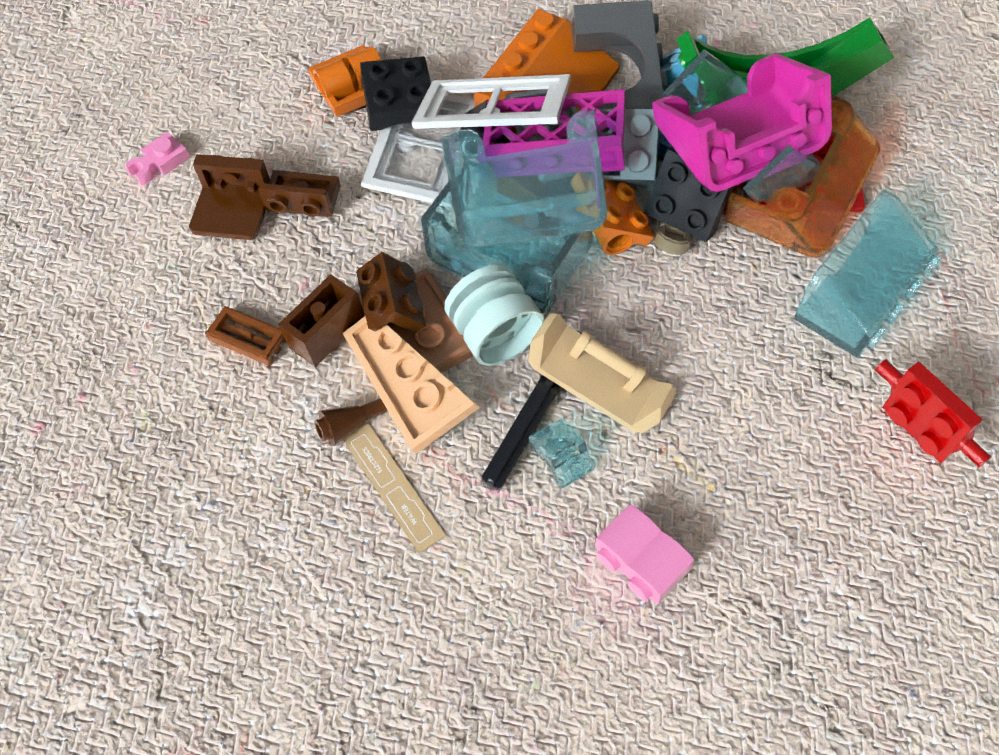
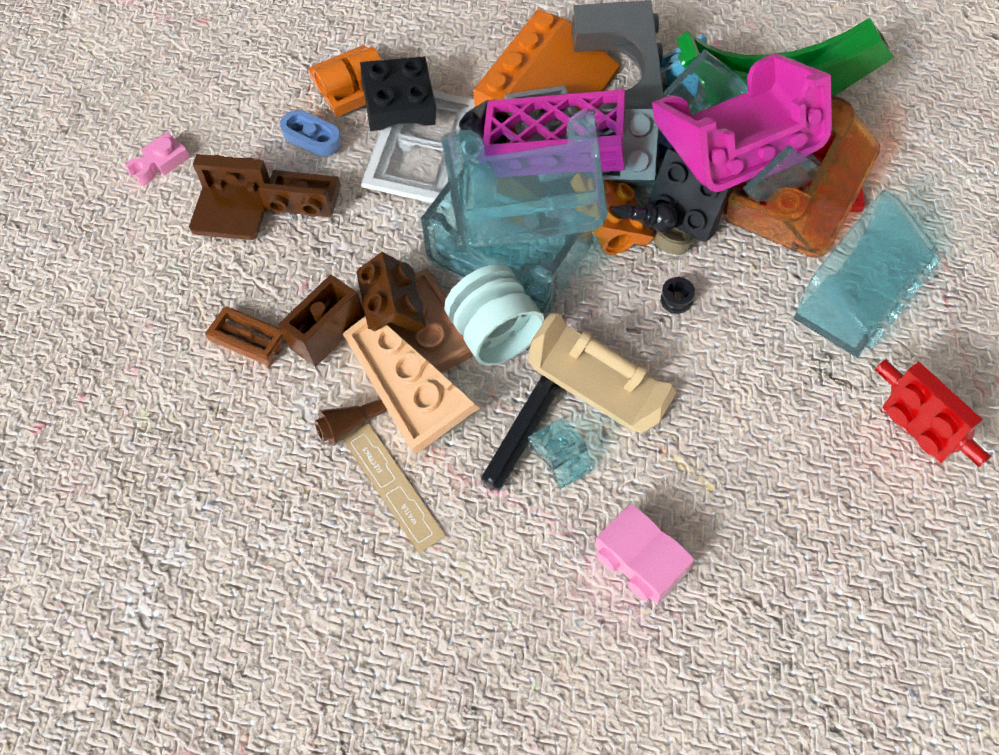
(314, 133): none -> medium blue plate
(428, 116): white door -> none
(659, 217): none -> black bar
(674, 305): none -> black bush

